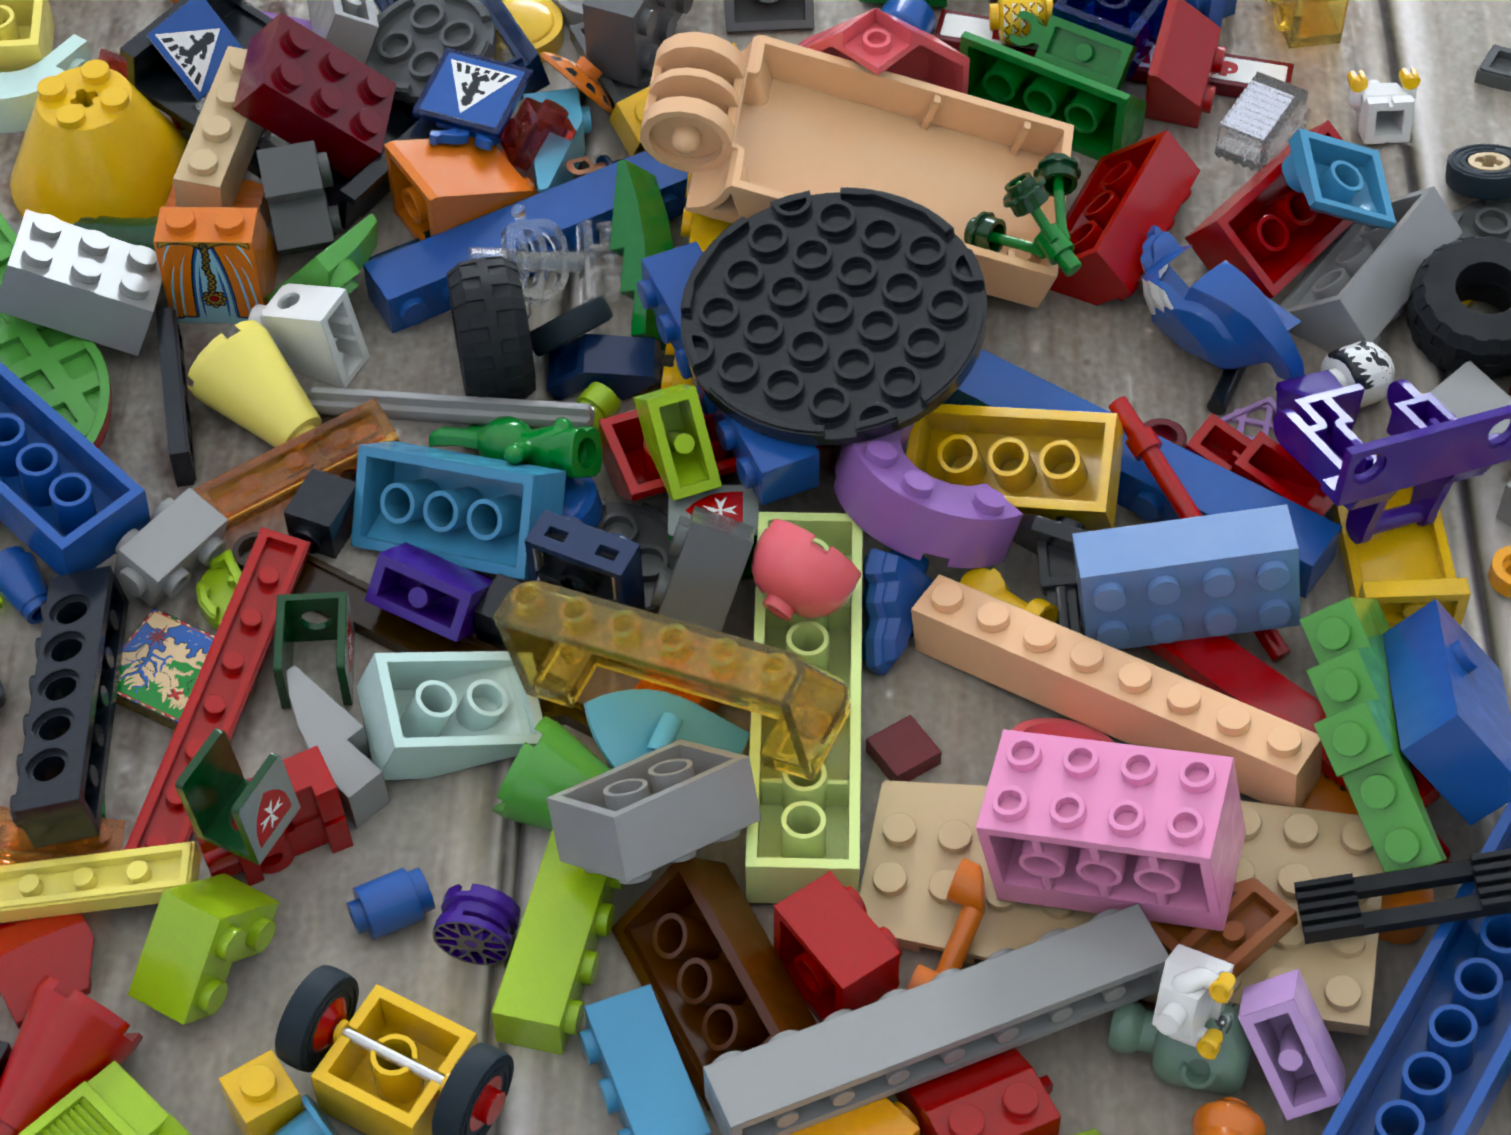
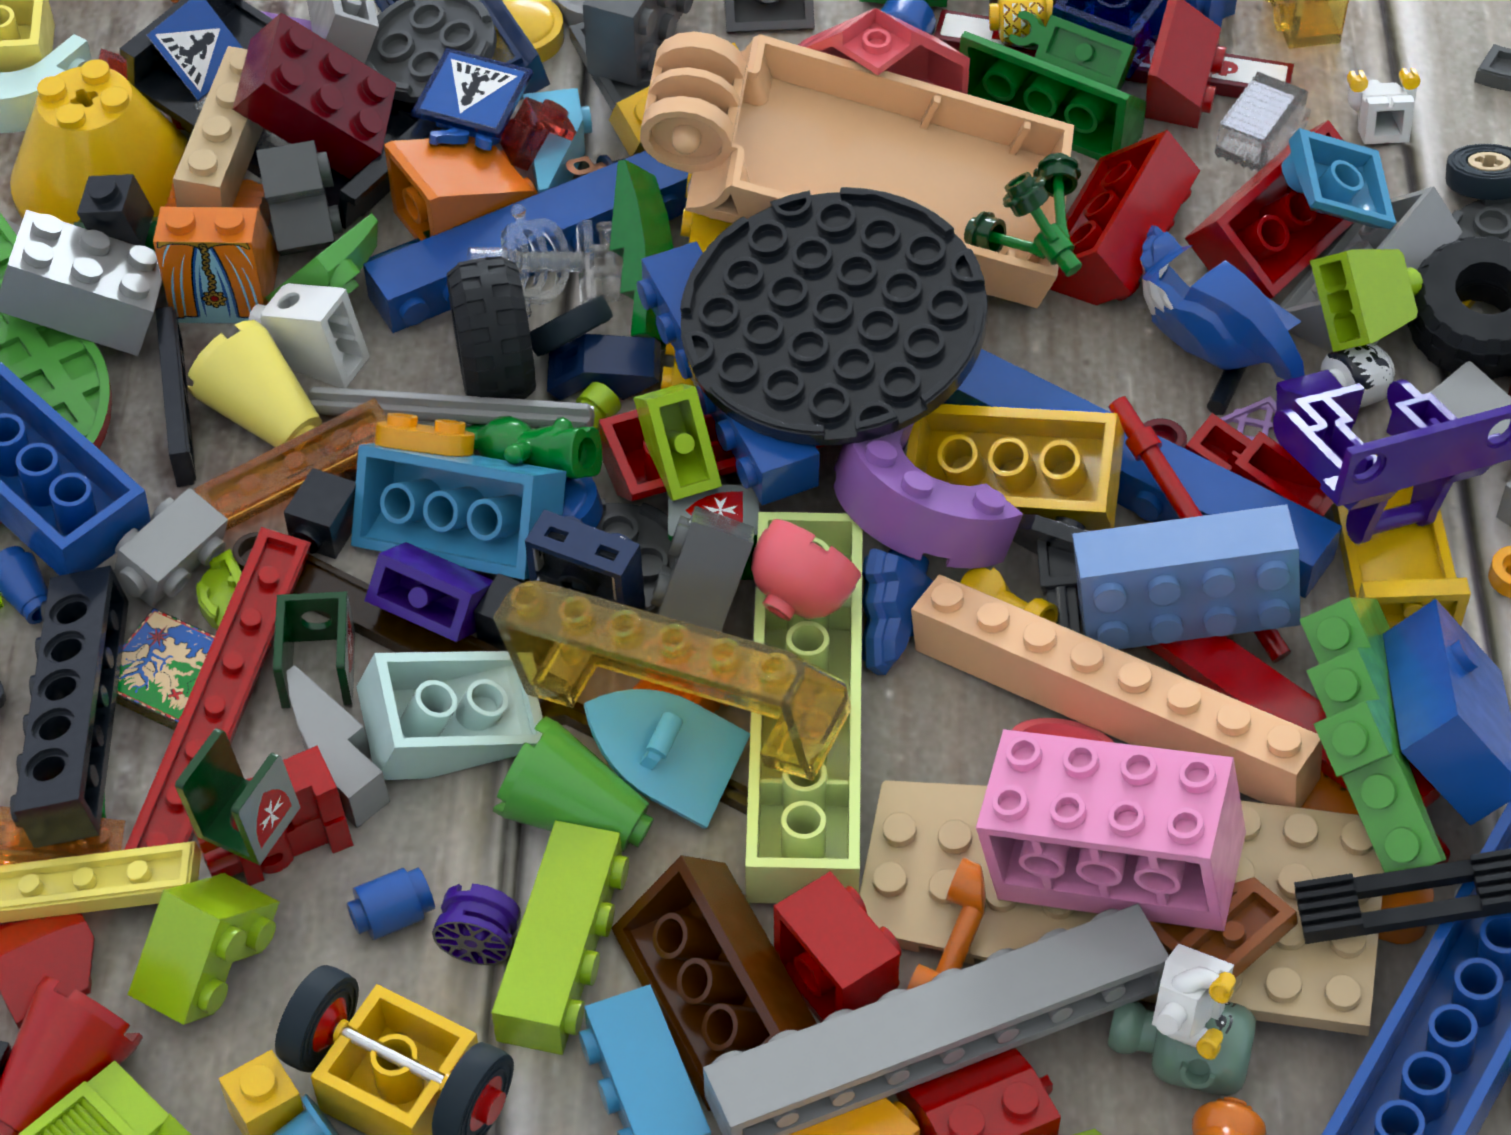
(116, 208): none -> black brick
(444, 438): none -> light orange plate
(582, 75): orange dish -> none
(654, 810): light grey brick -> none
(903, 750): dark red tile -> none
(1292, 1044): lavender brick -> none
(1365, 294): none -> lime torso

